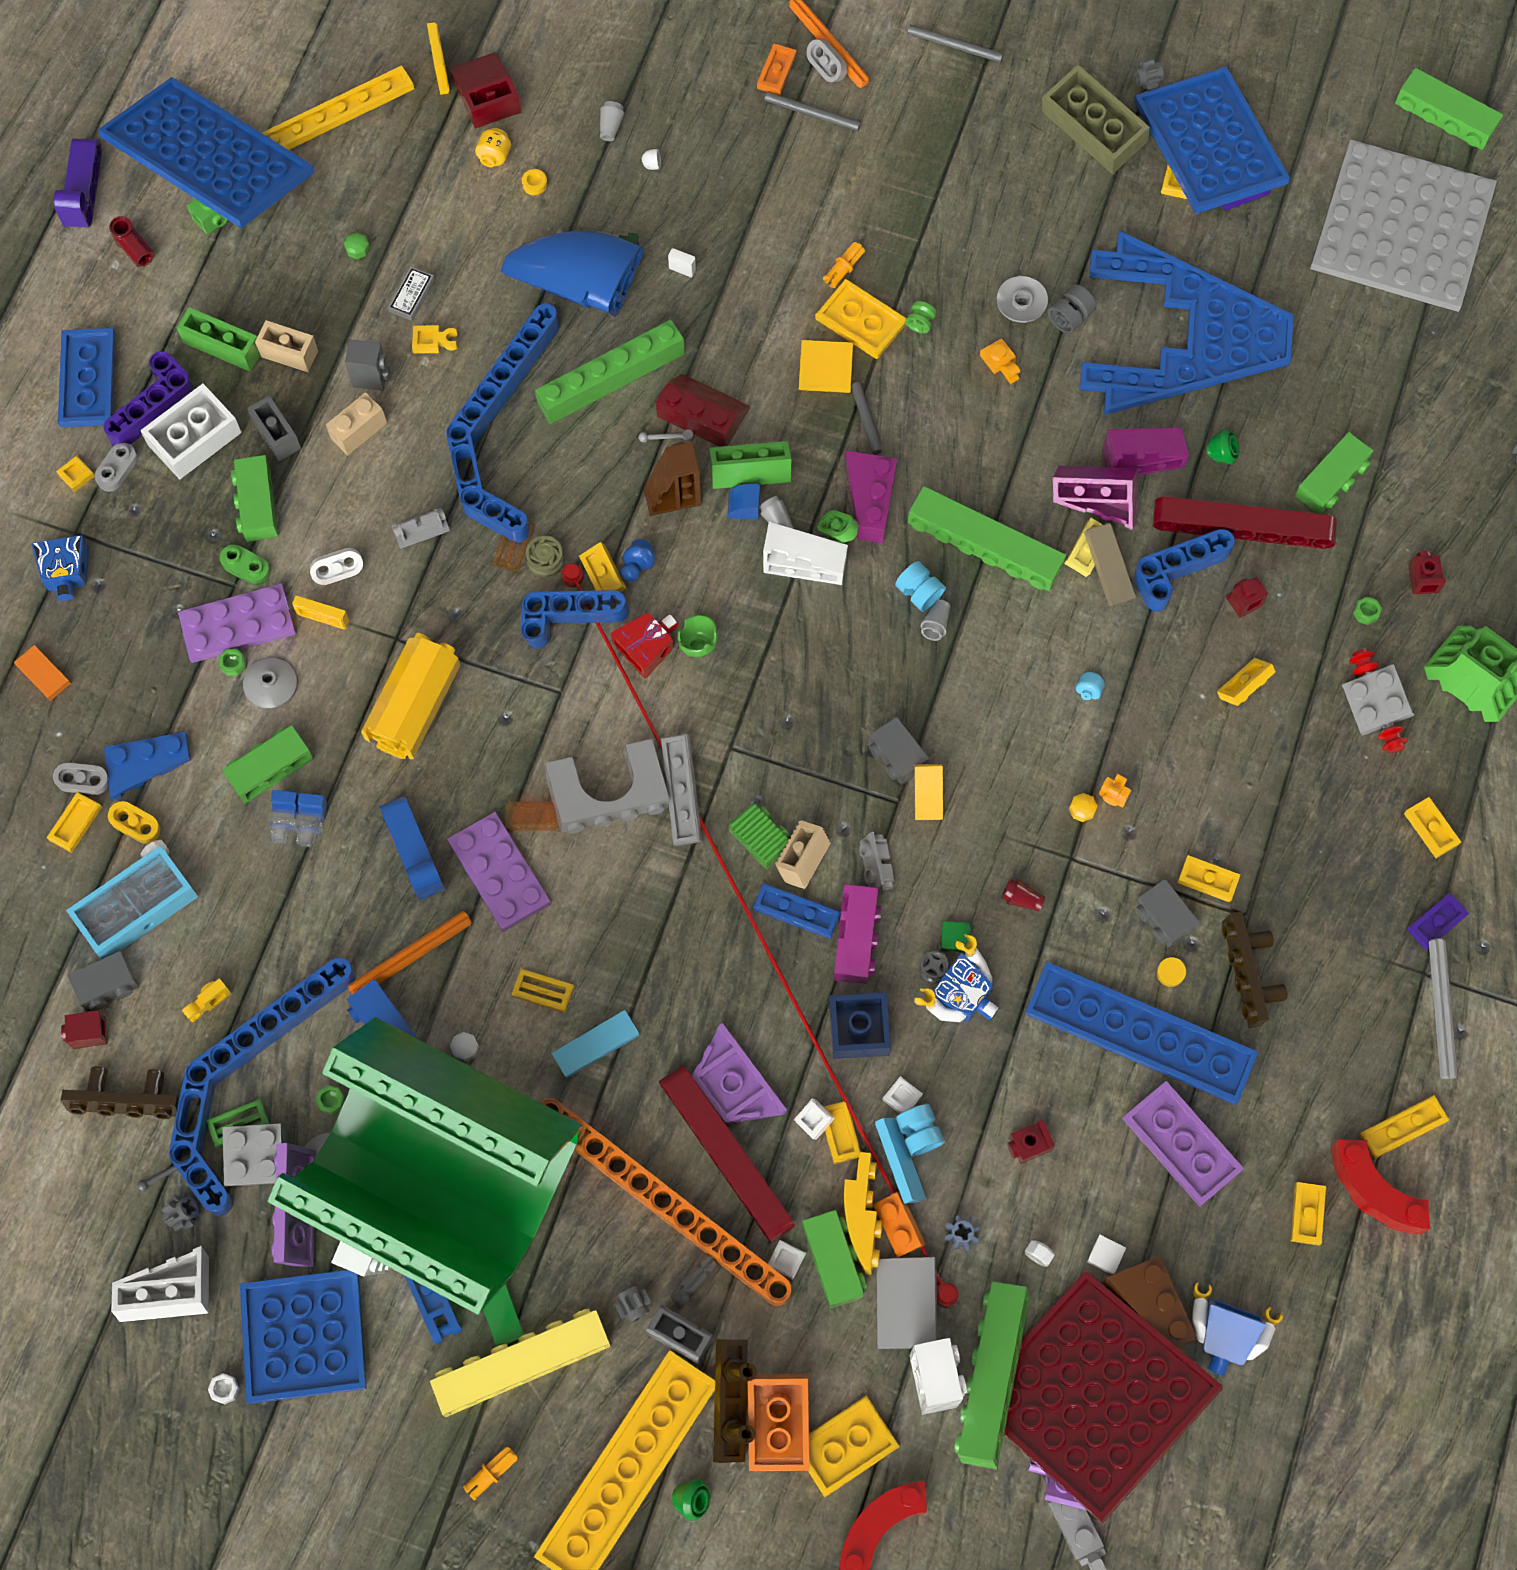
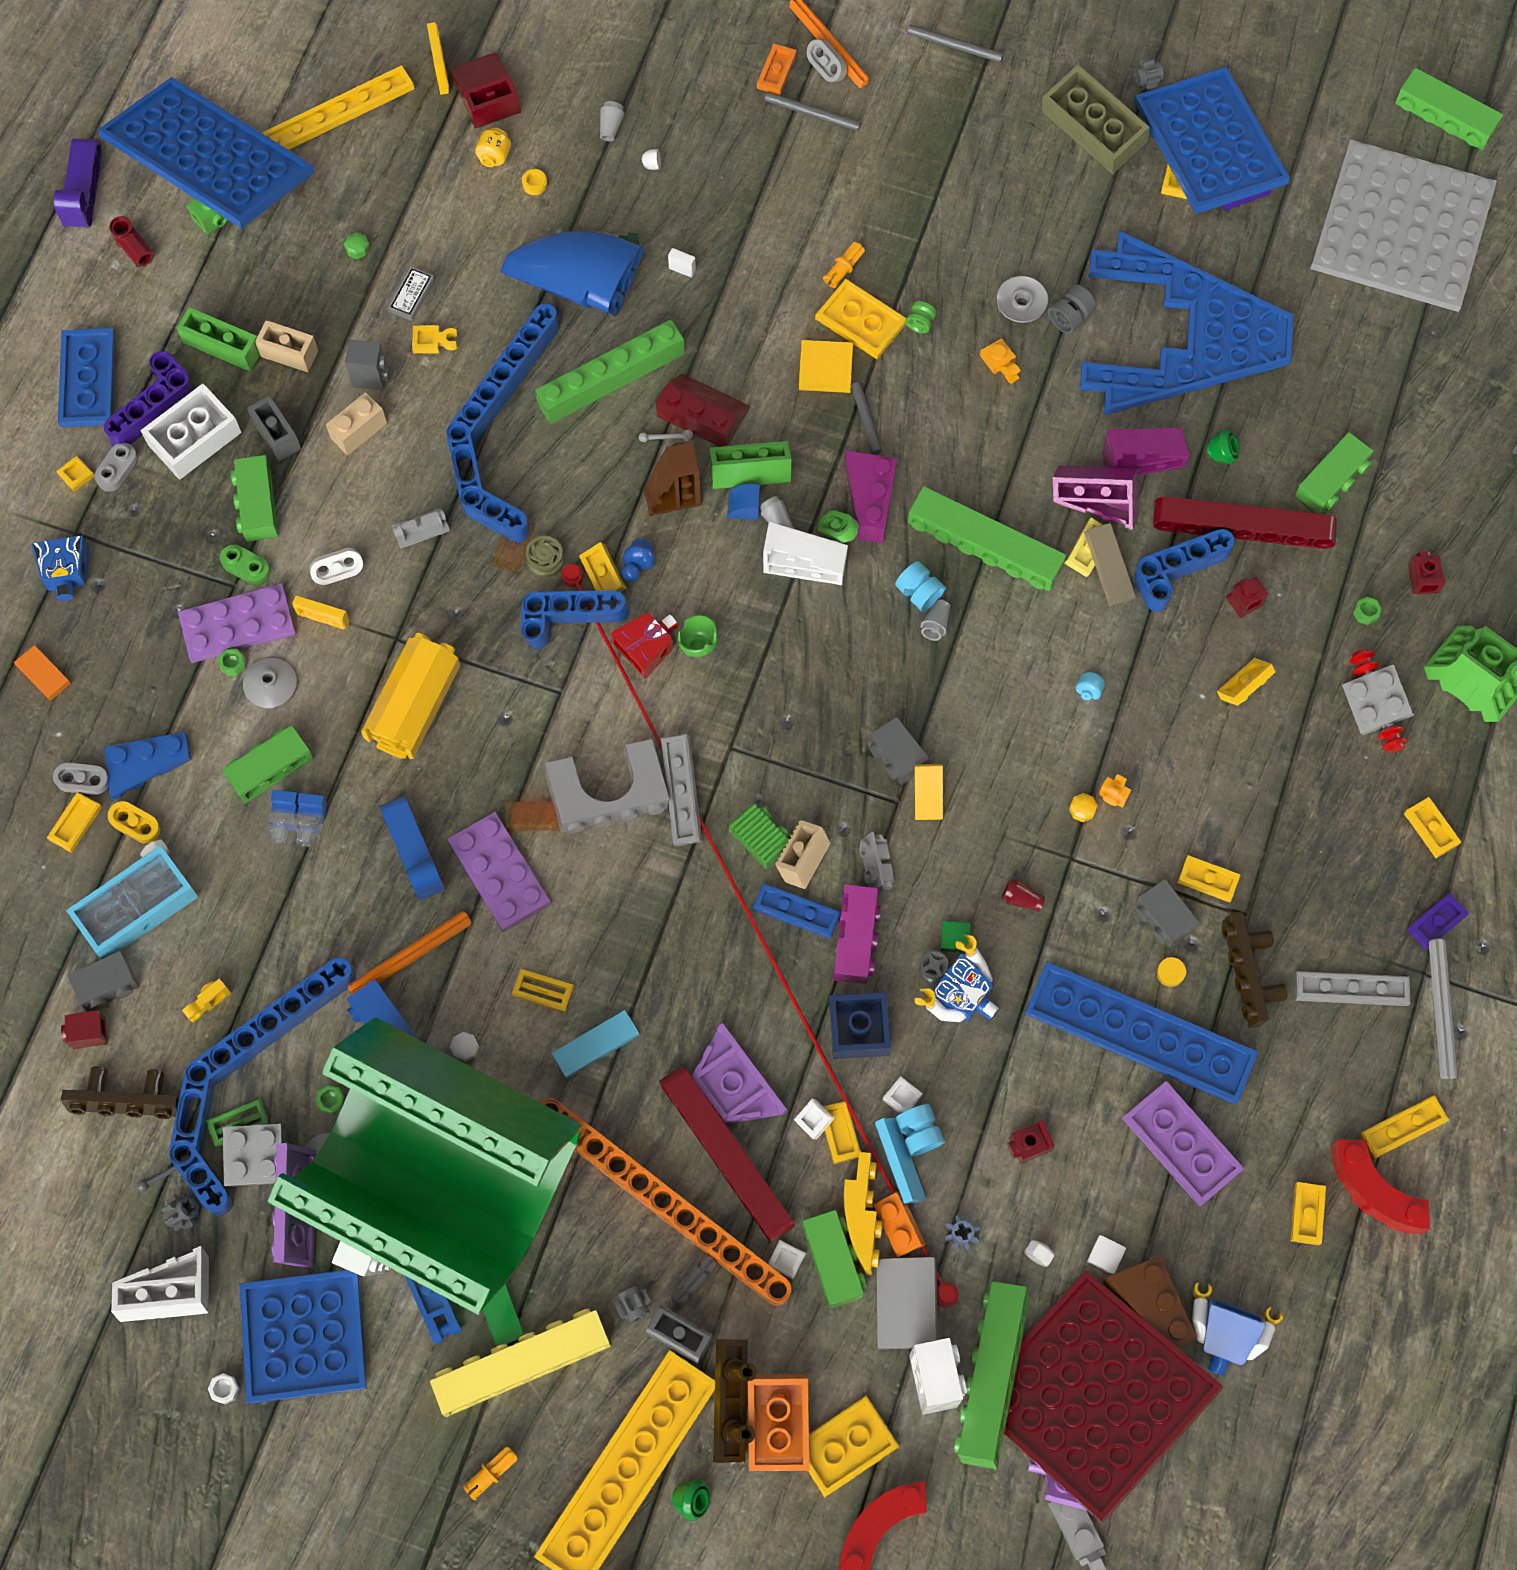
(1352, 988): none -> light grey tile

